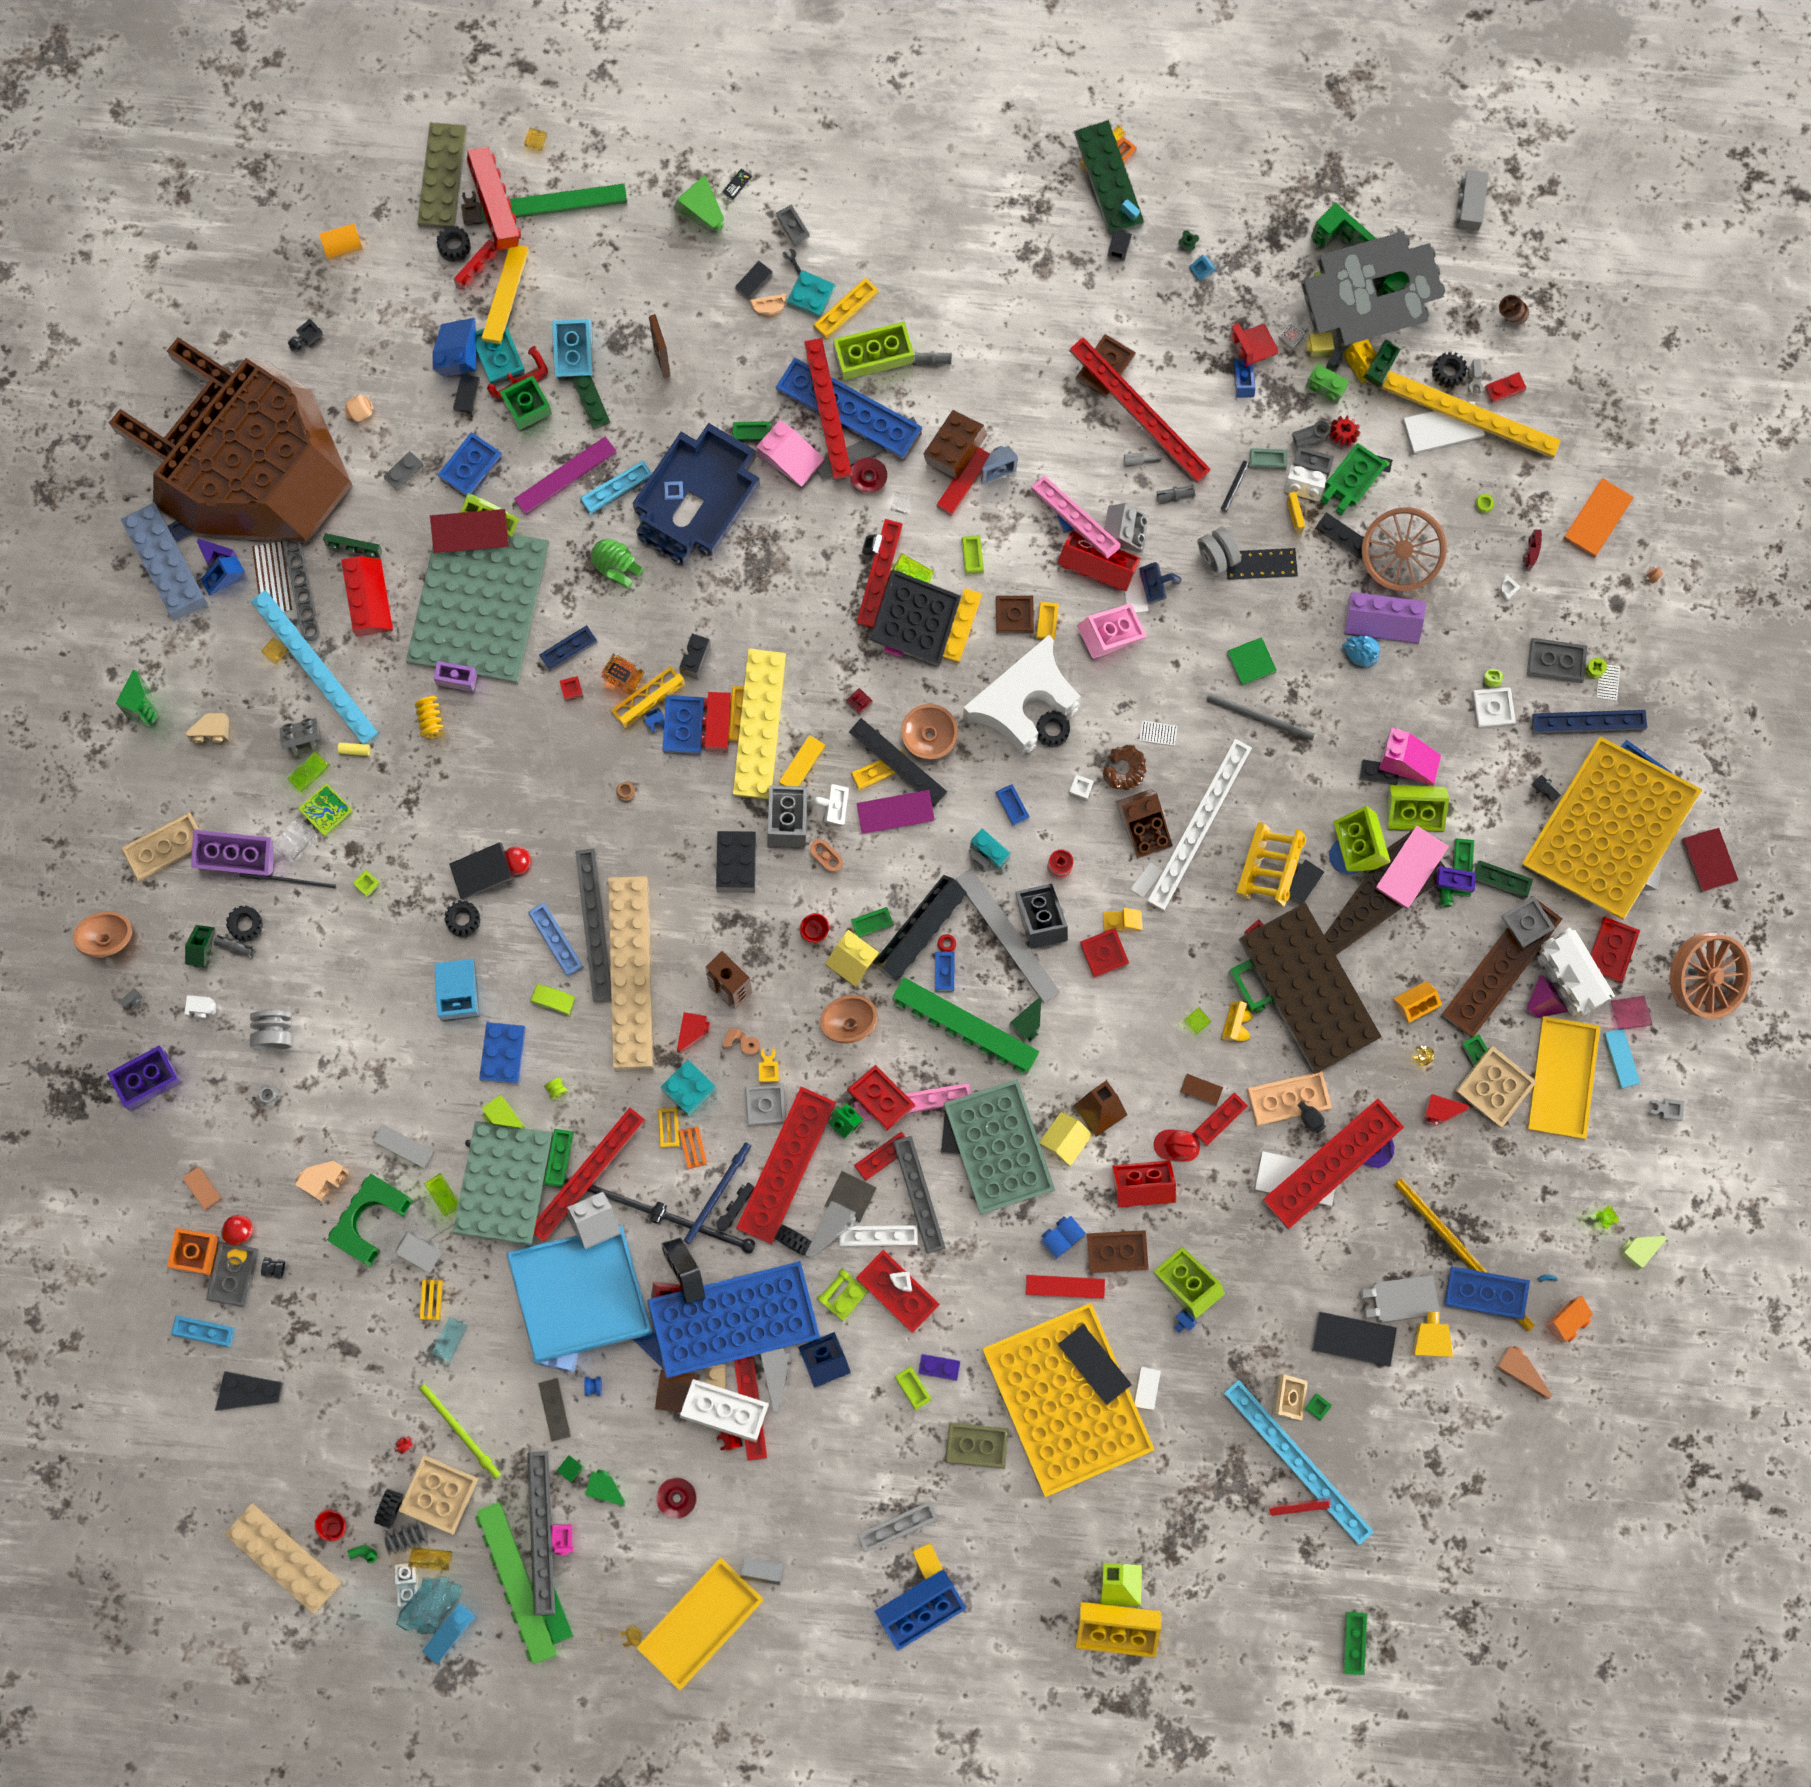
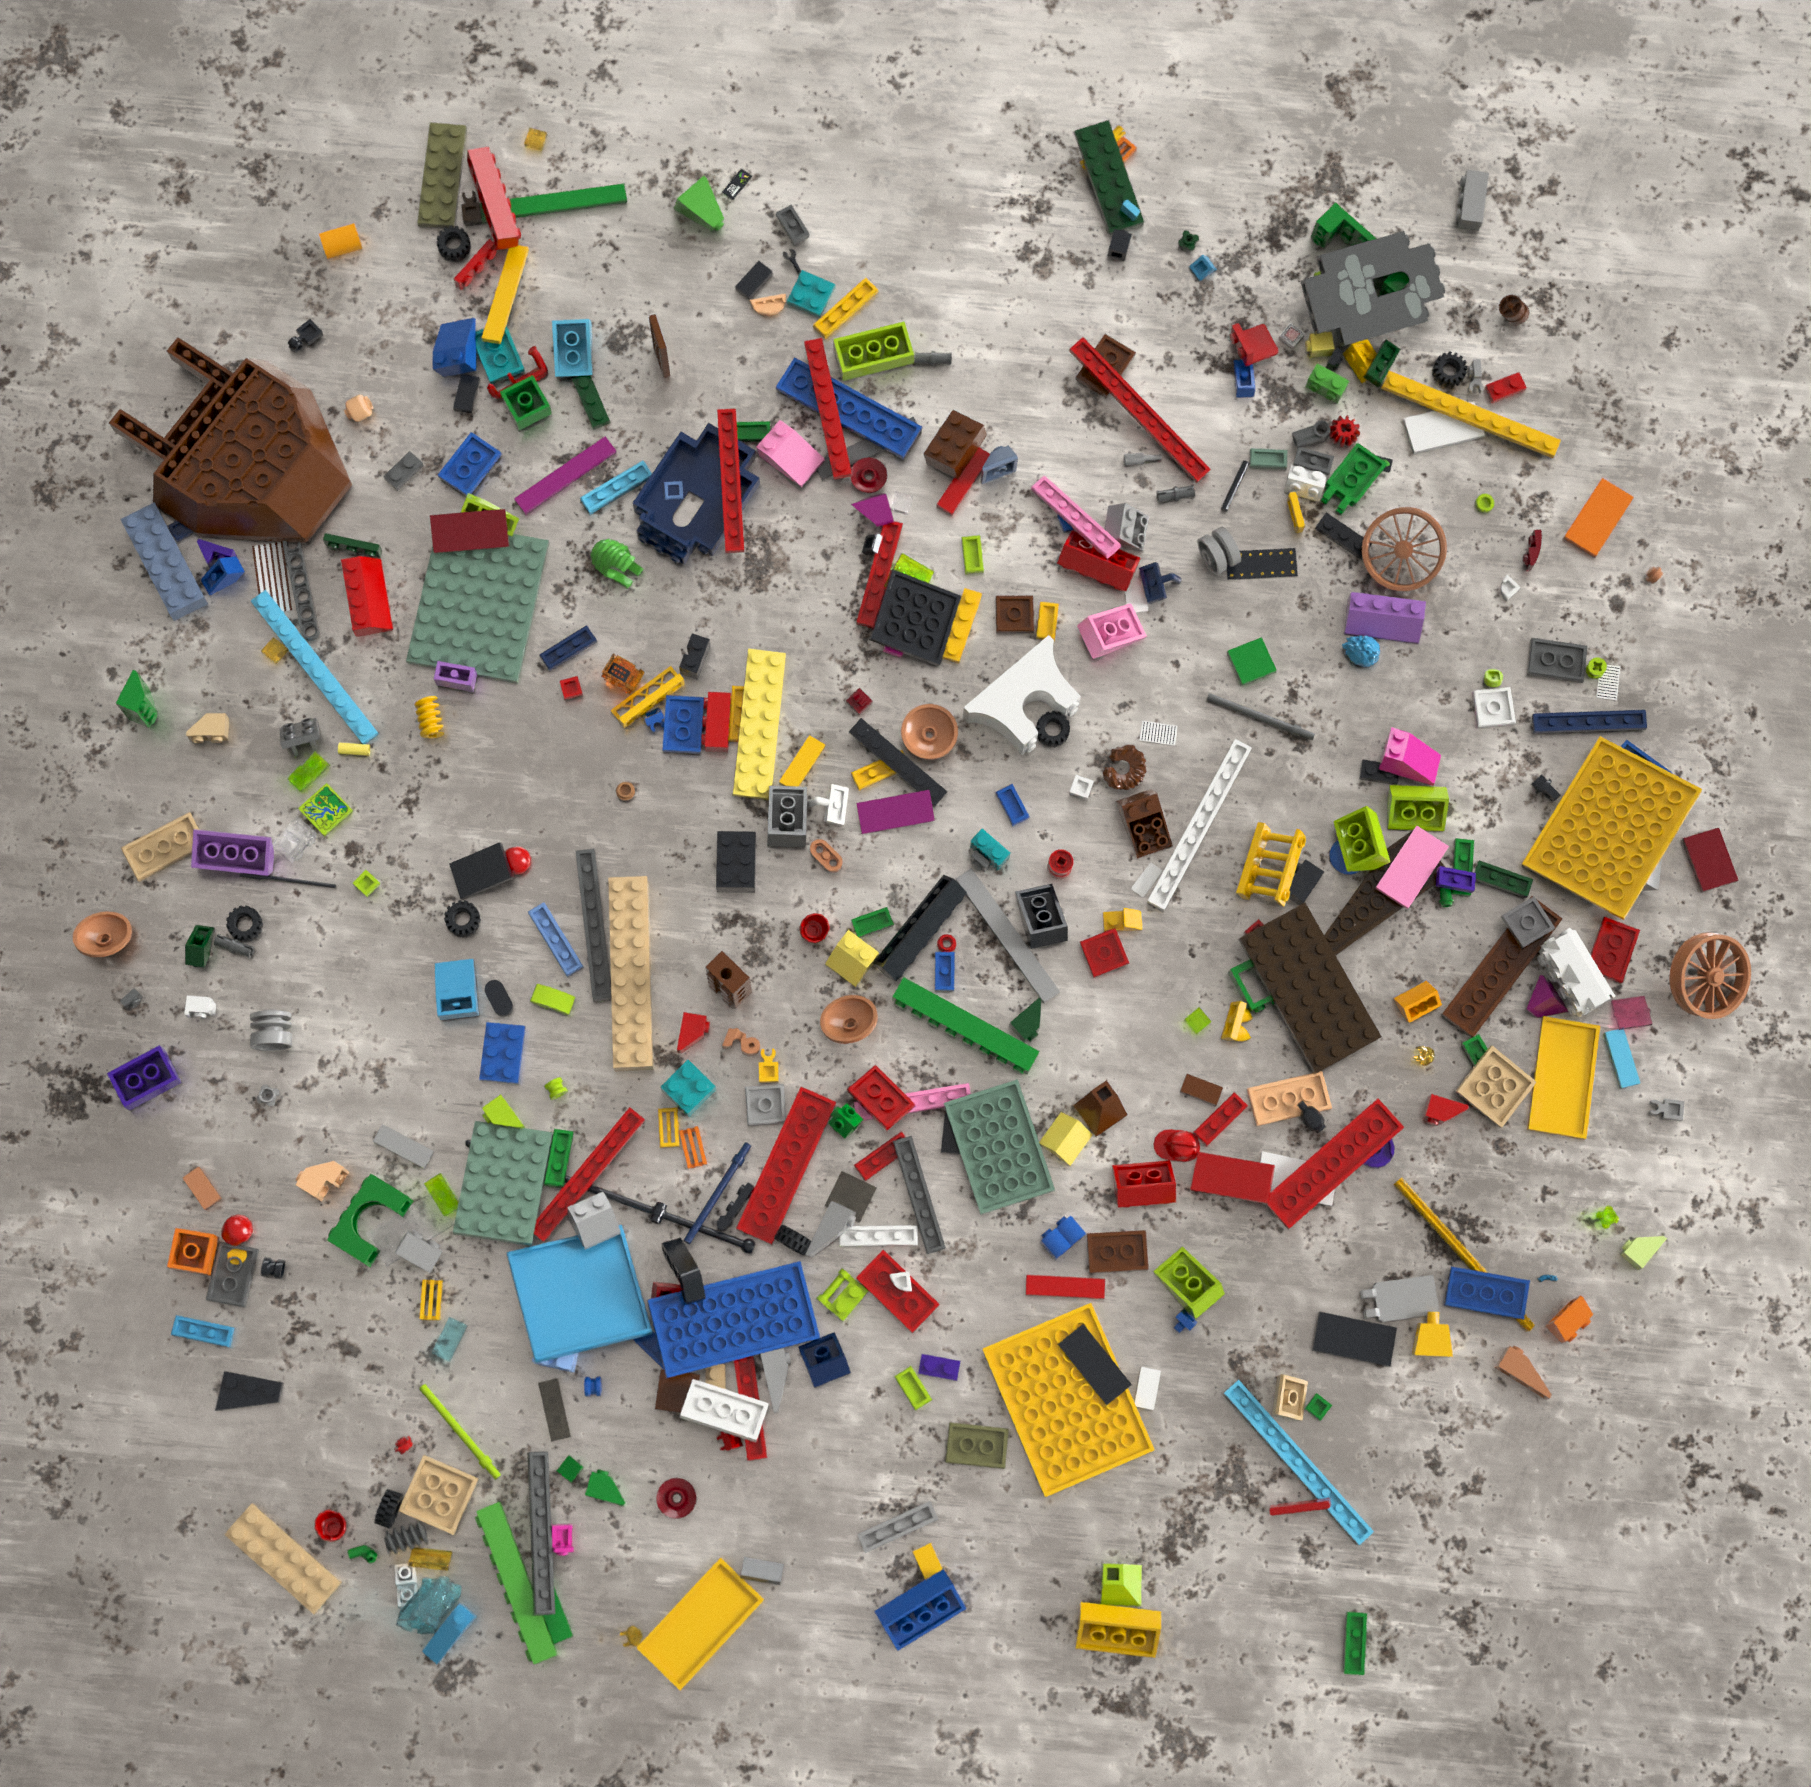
(498, 998): none -> black tile
(730, 481): none -> red plate
(875, 509): none -> magenta slope
(1232, 1177): none -> red tile

